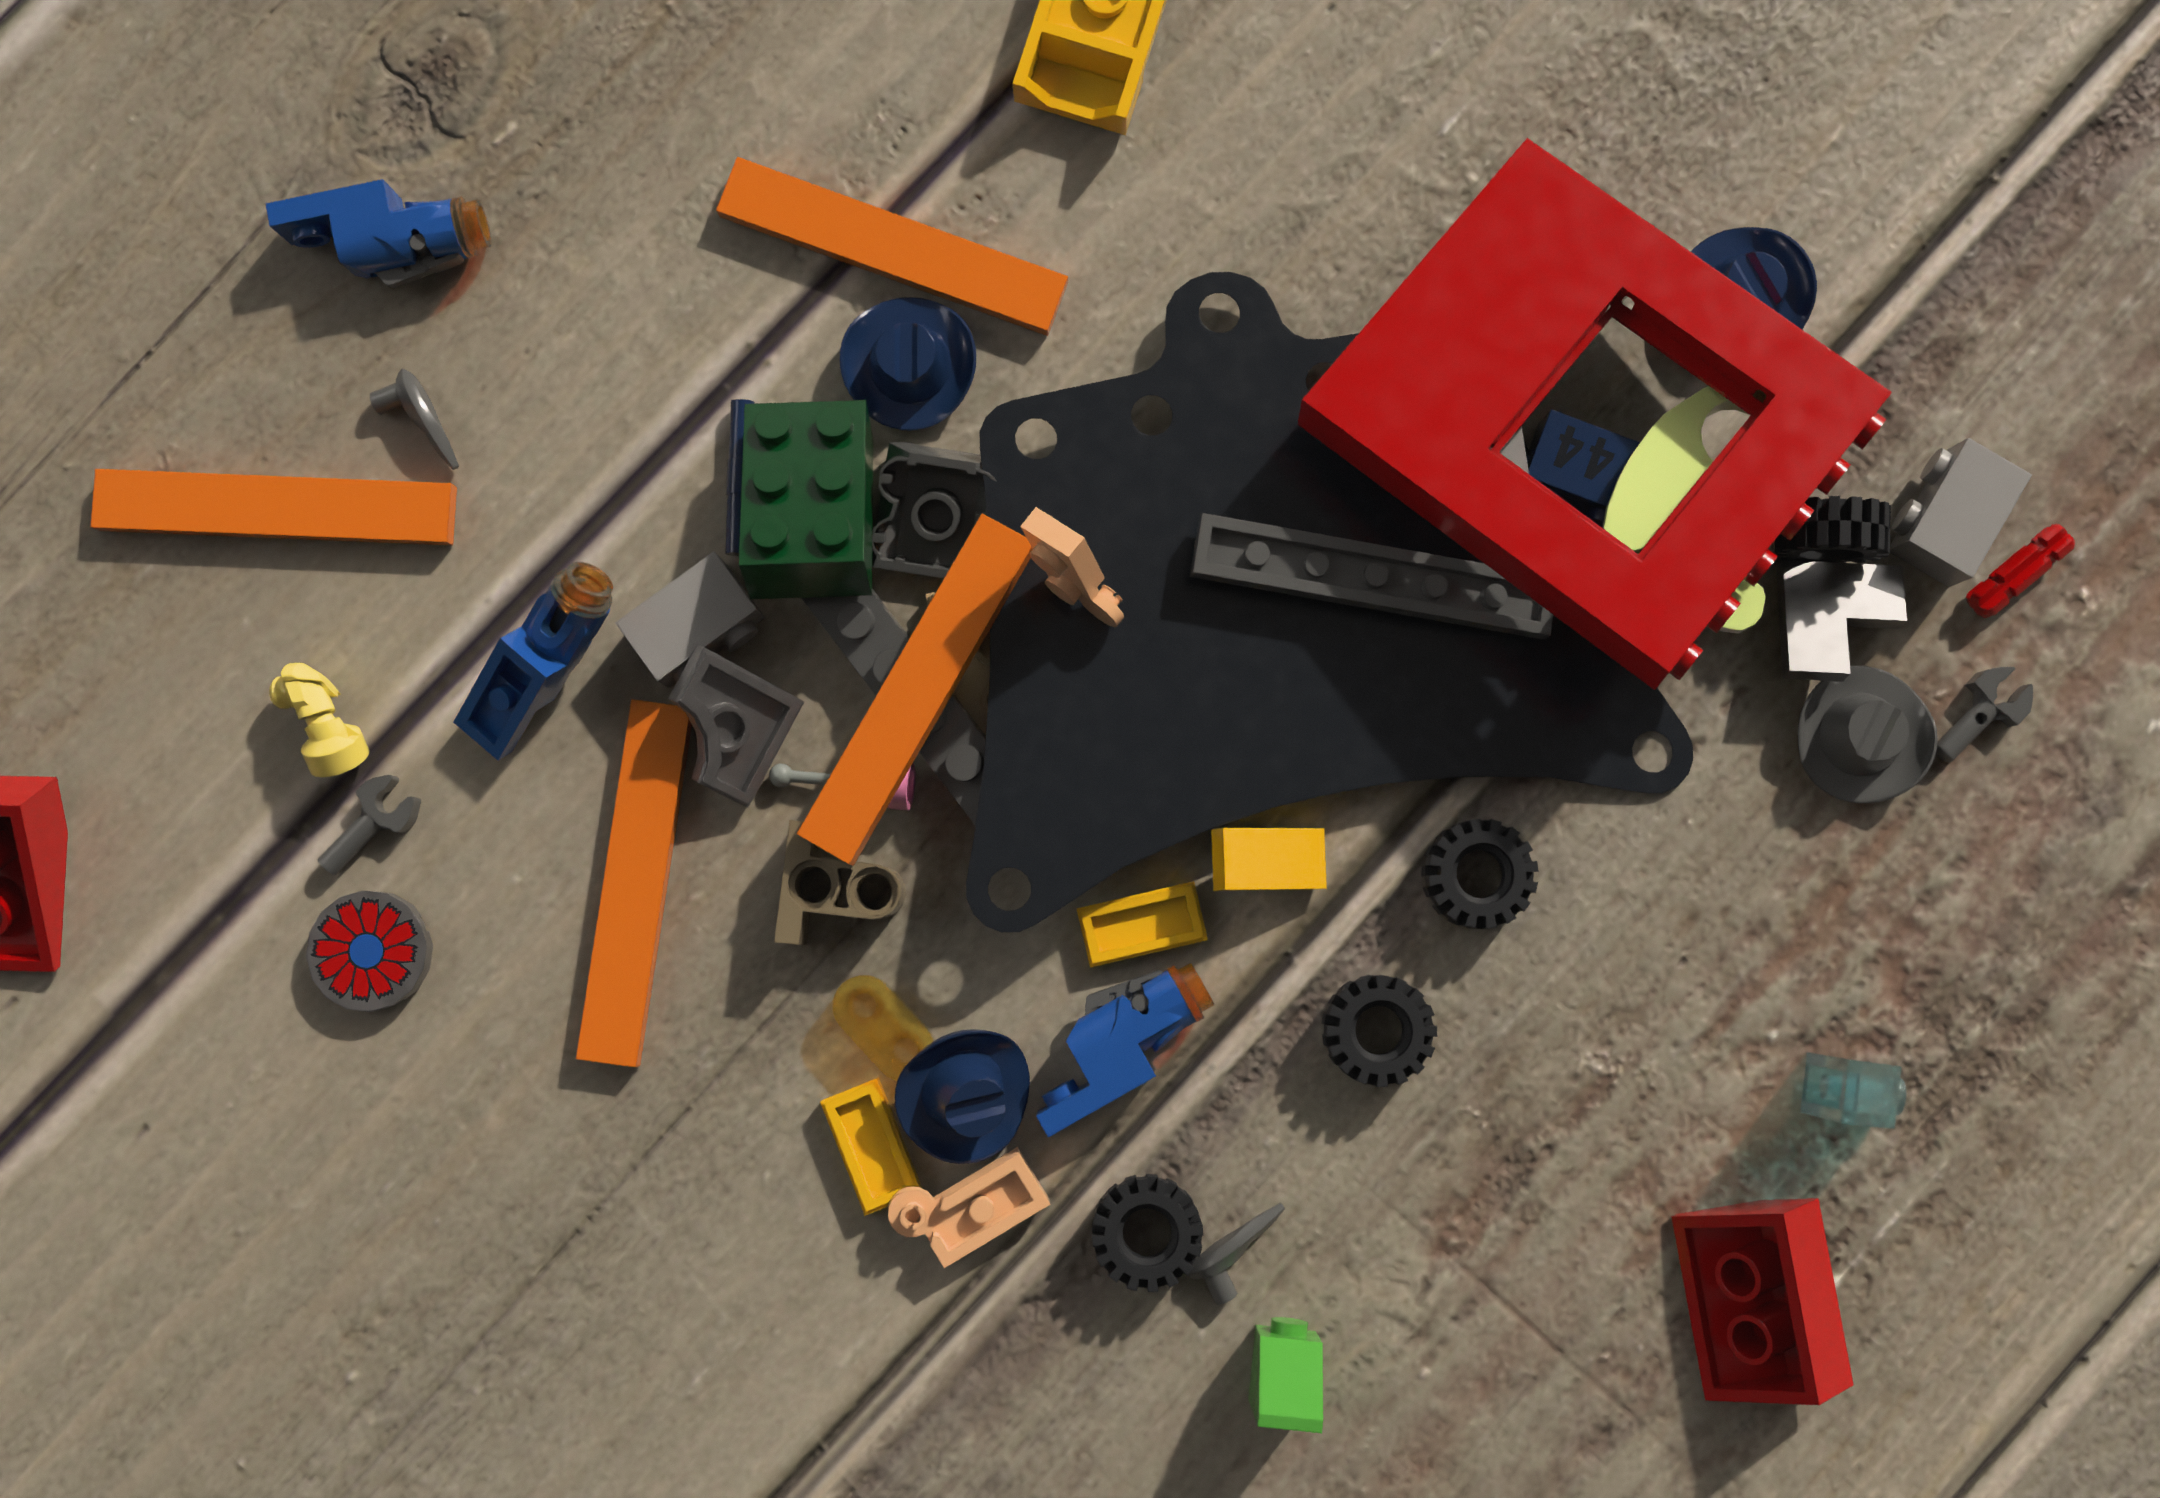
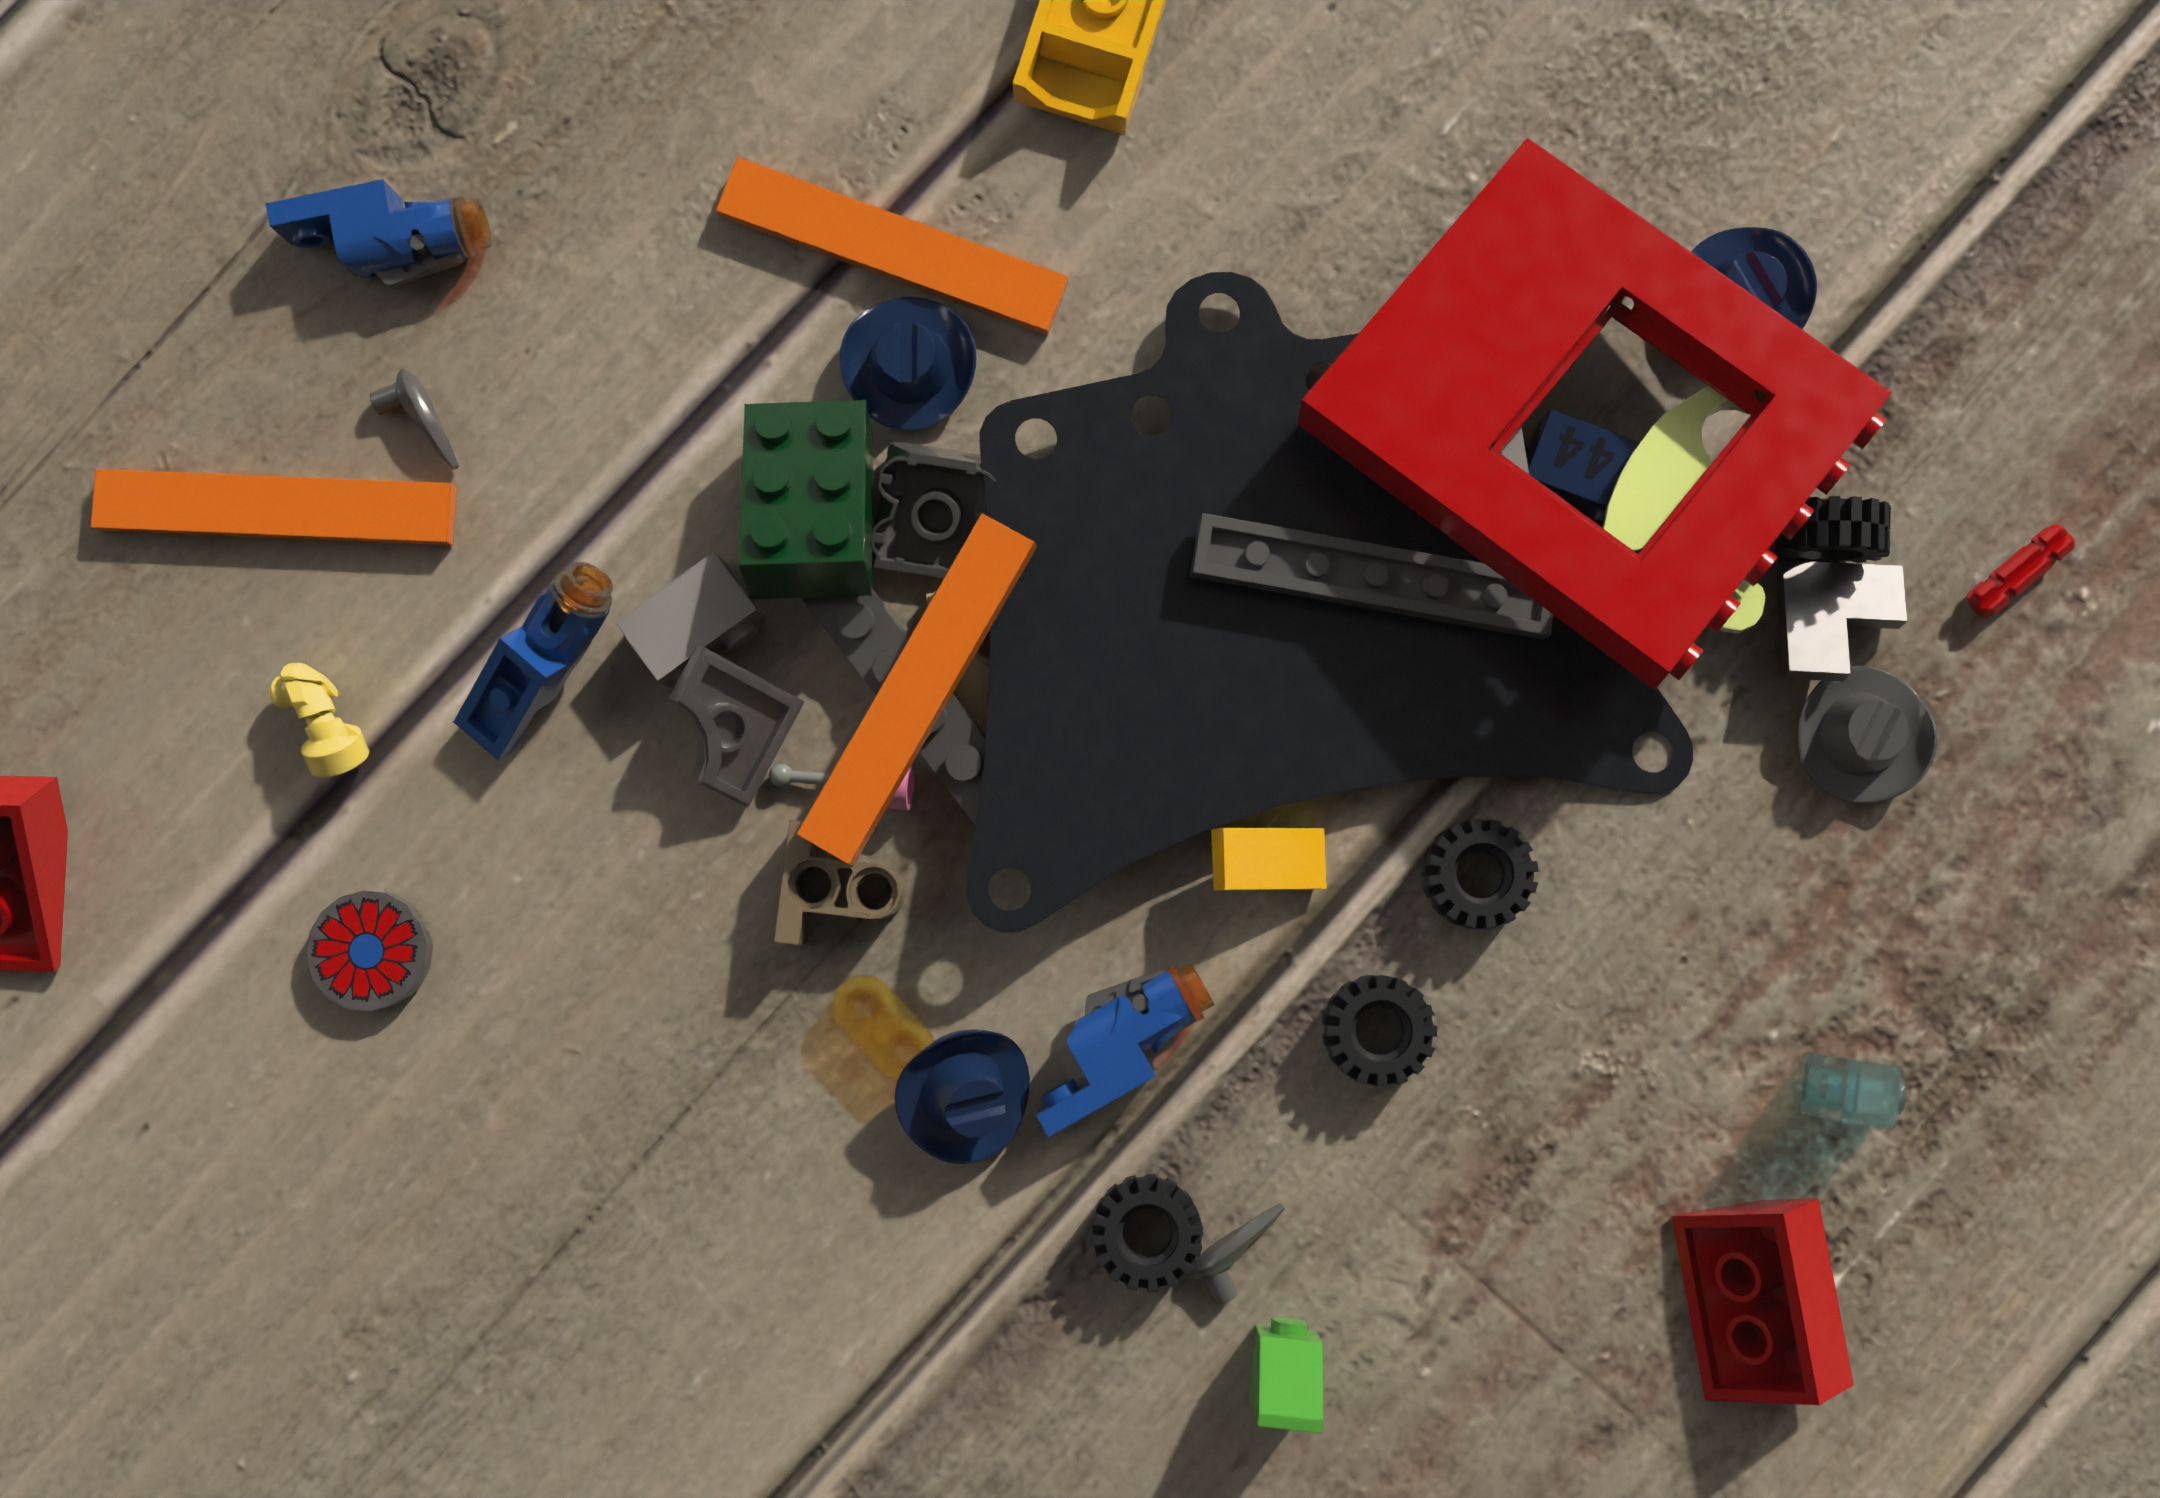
(370, 822): dark grey bar -> none
(635, 884): orange tile -> none
(734, 476): dark blue piece -> none
(870, 1144): yellow tile -> none
(971, 1209): light nougat hinge -> none
(1070, 566): light nougat hinge -> none
(1142, 924): yellow tile -> none
(1957, 512): light grey brick -> none
(1984, 711): dark grey bar -> none

